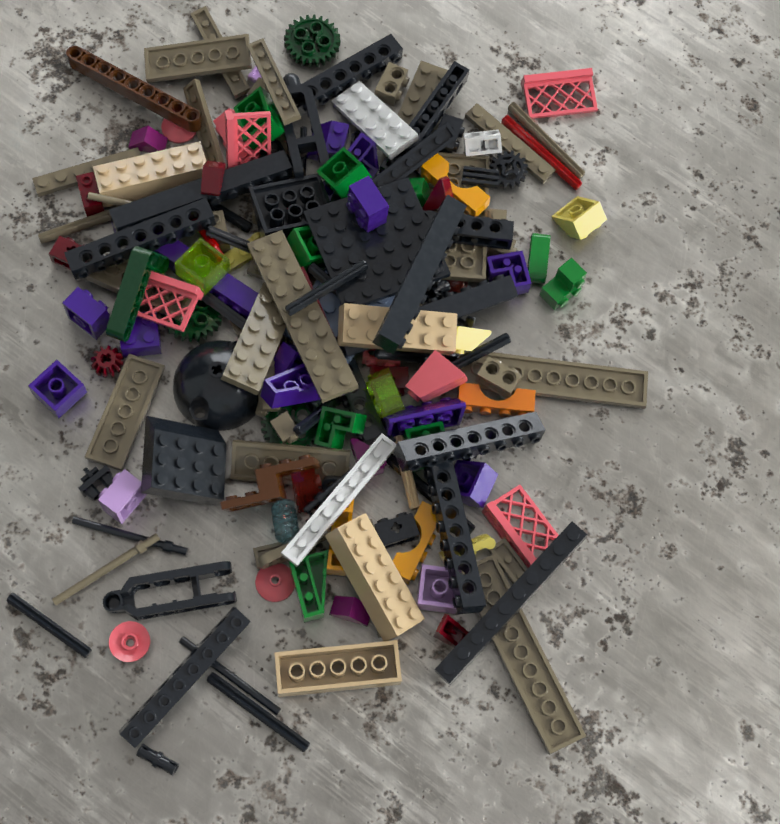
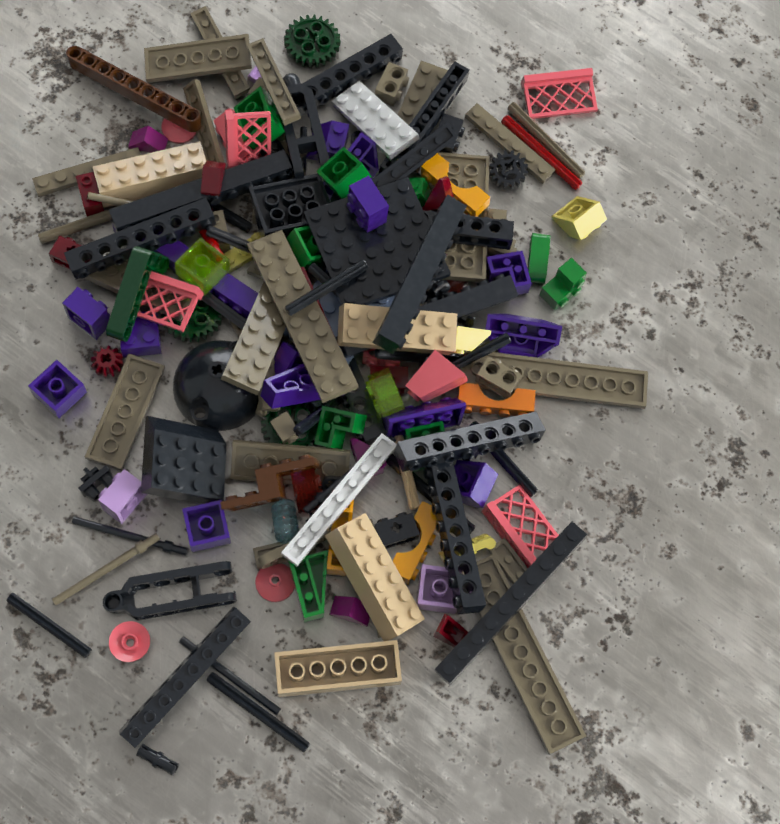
(206, 526): none -> dark purple brick
(481, 175): black tile -> none
(482, 142): white brick -> none
(513, 470): none -> black axle
(528, 335): none -> dark purple wedge

